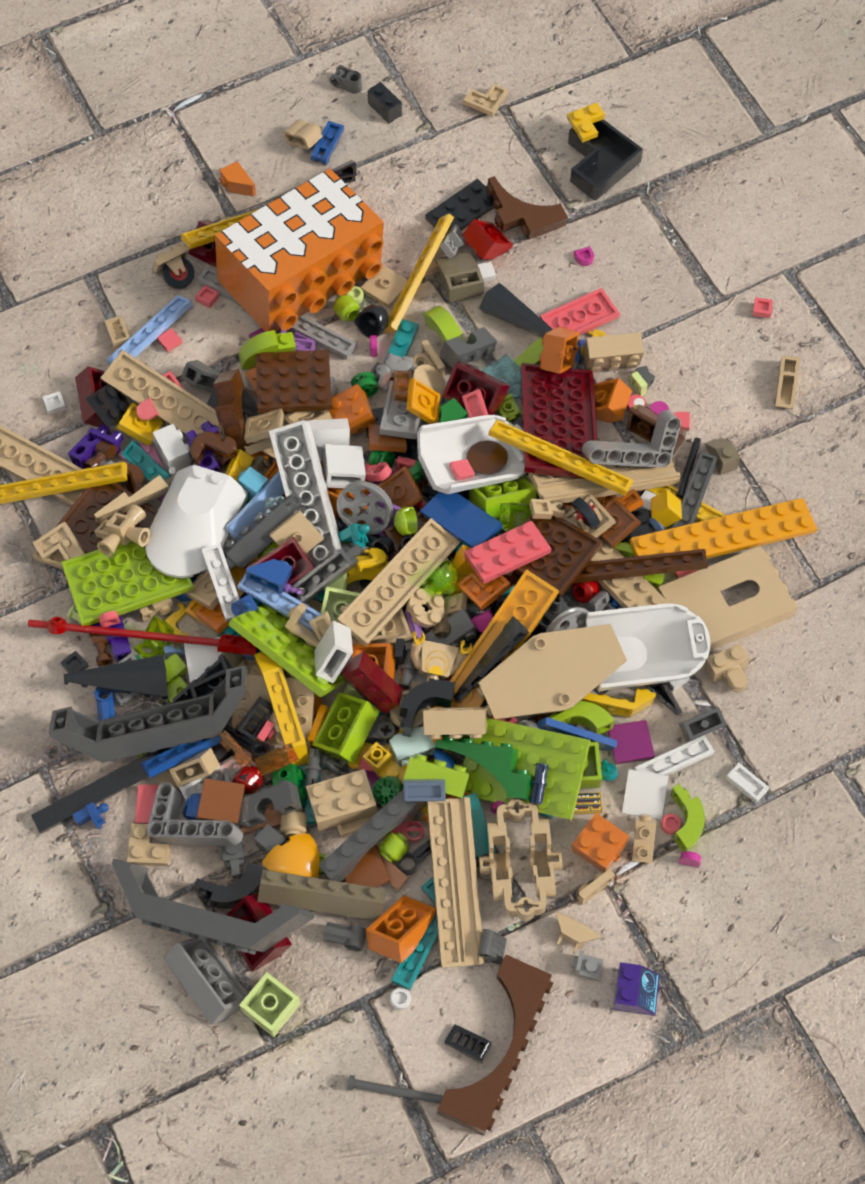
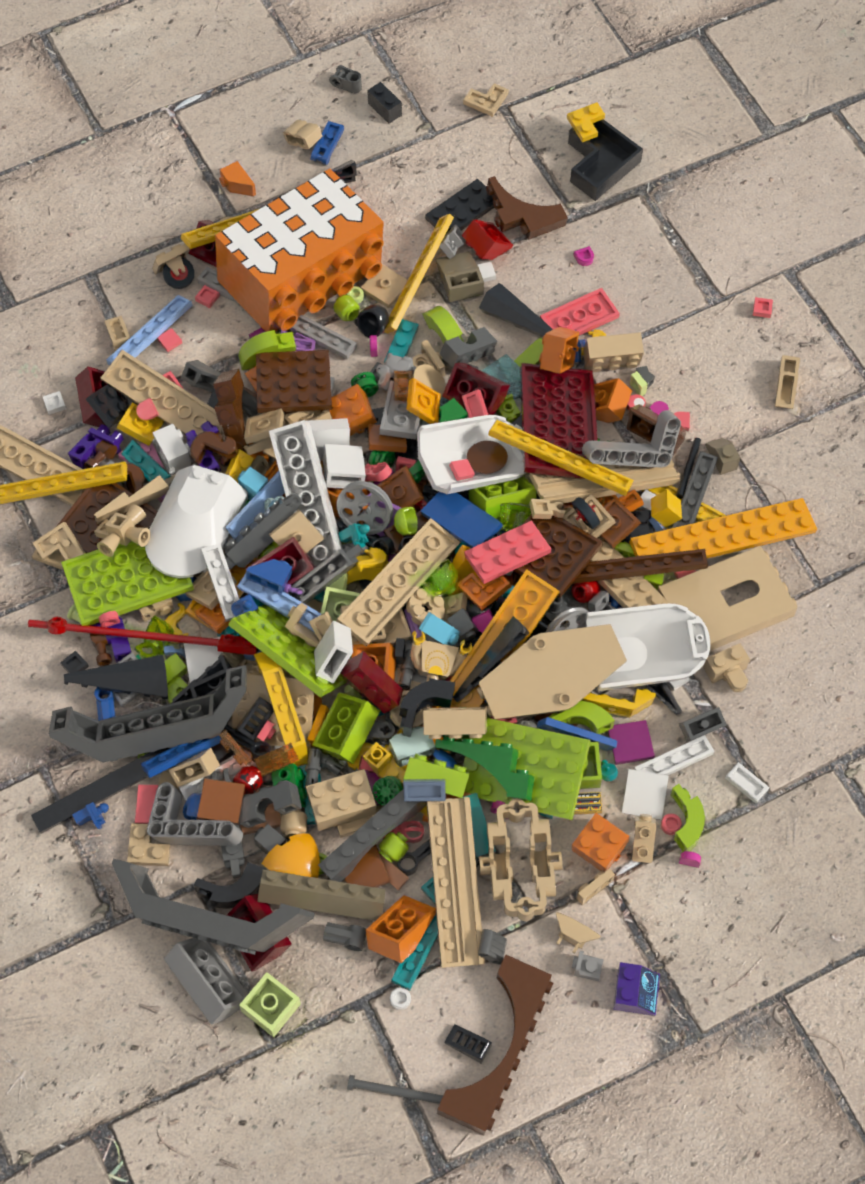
(439, 630): none -> medium azure slope
(539, 783): dark blue axle -> none

